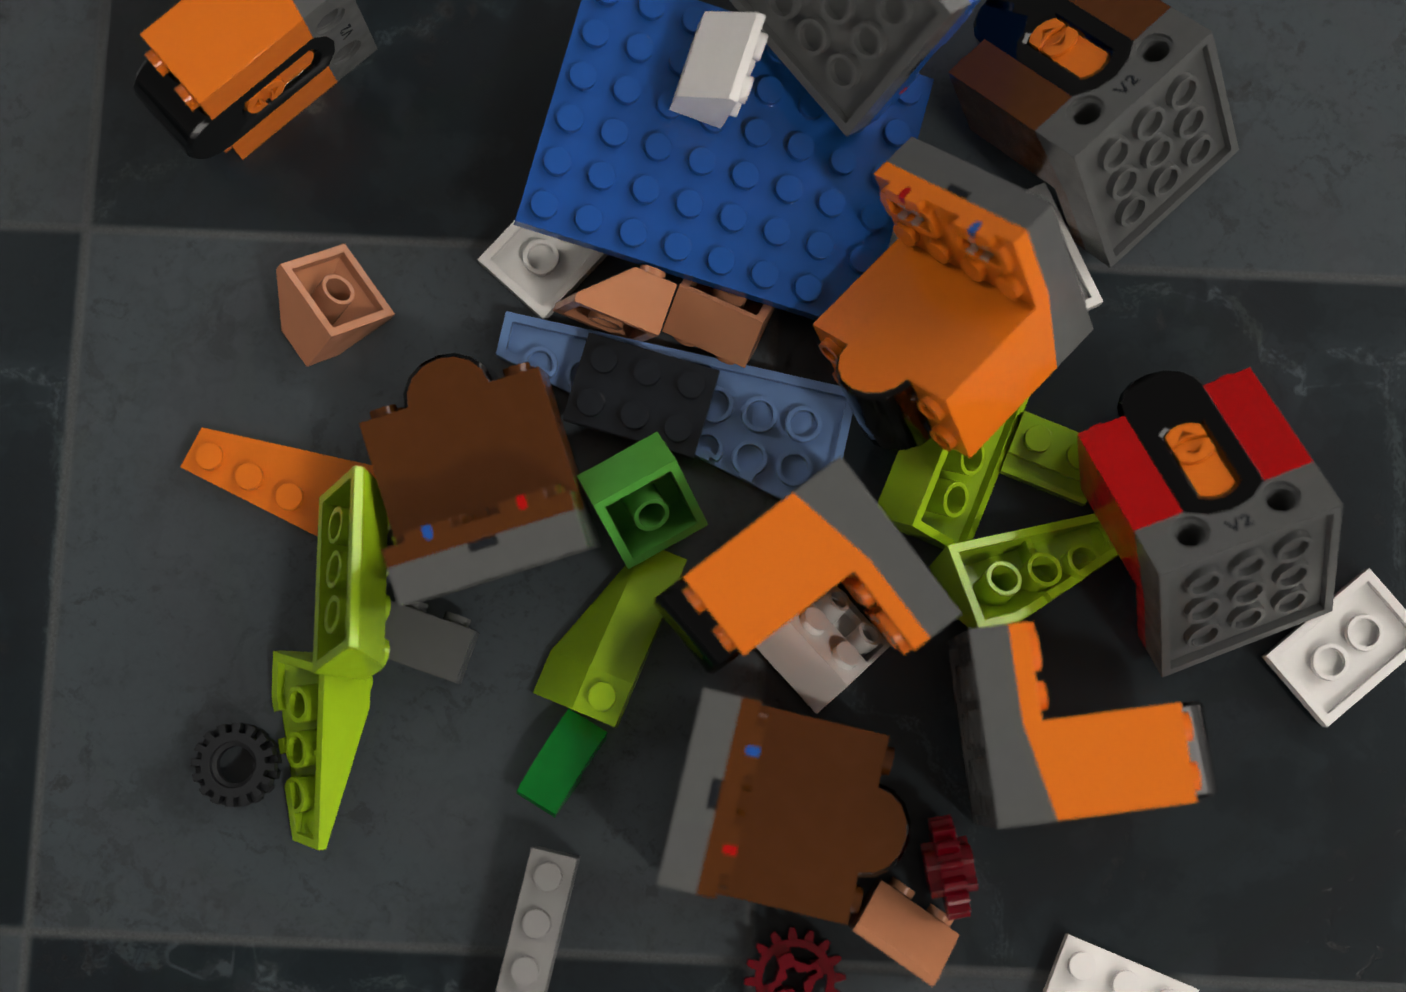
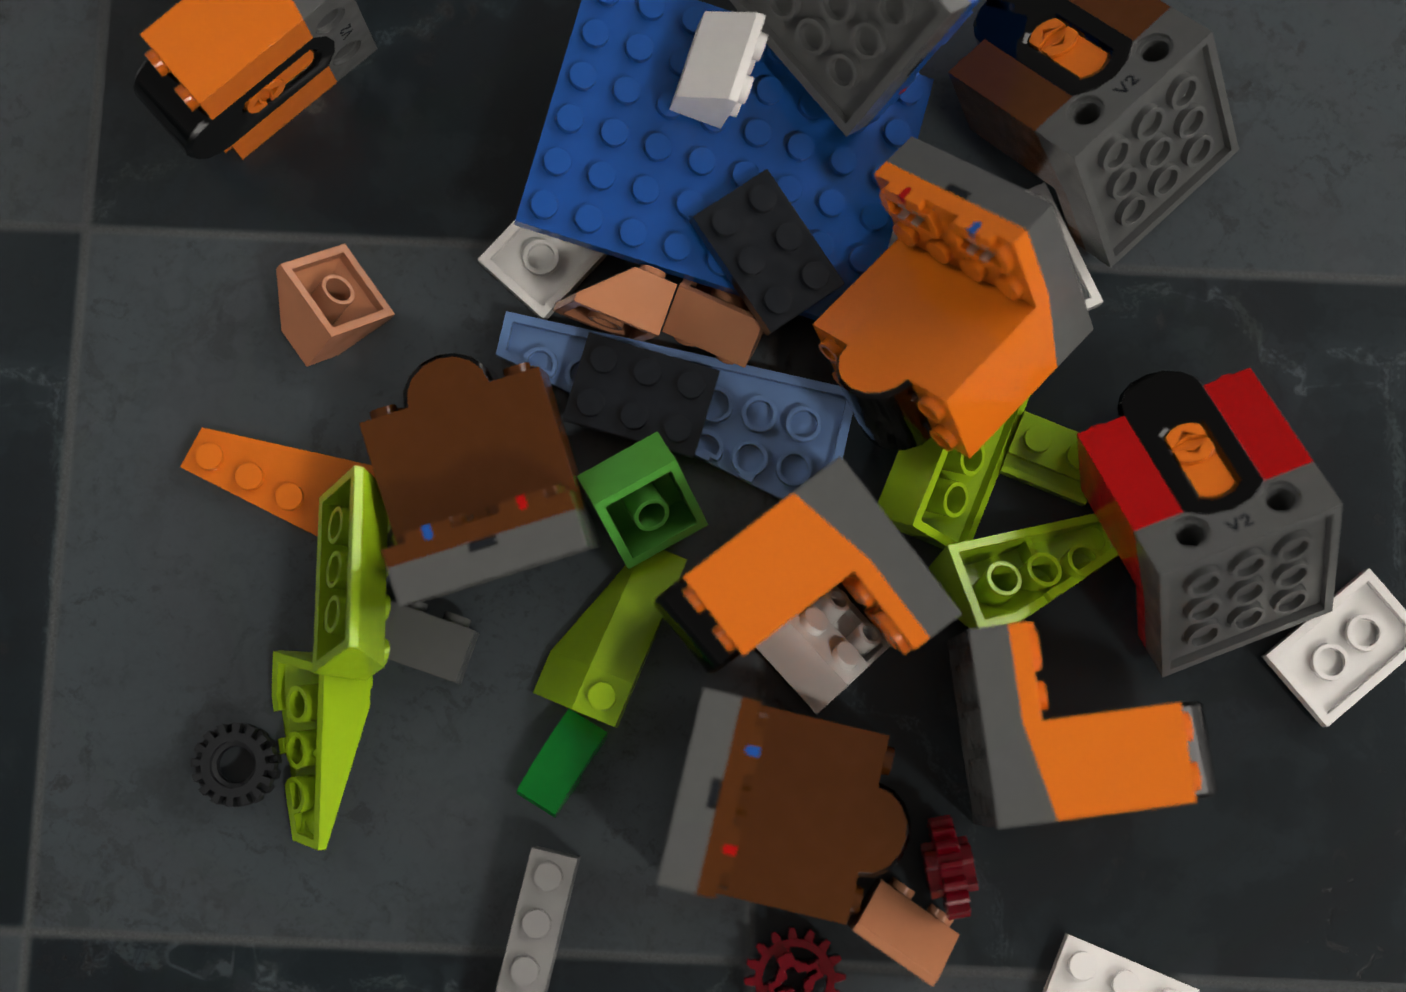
(766, 252): none -> black plate

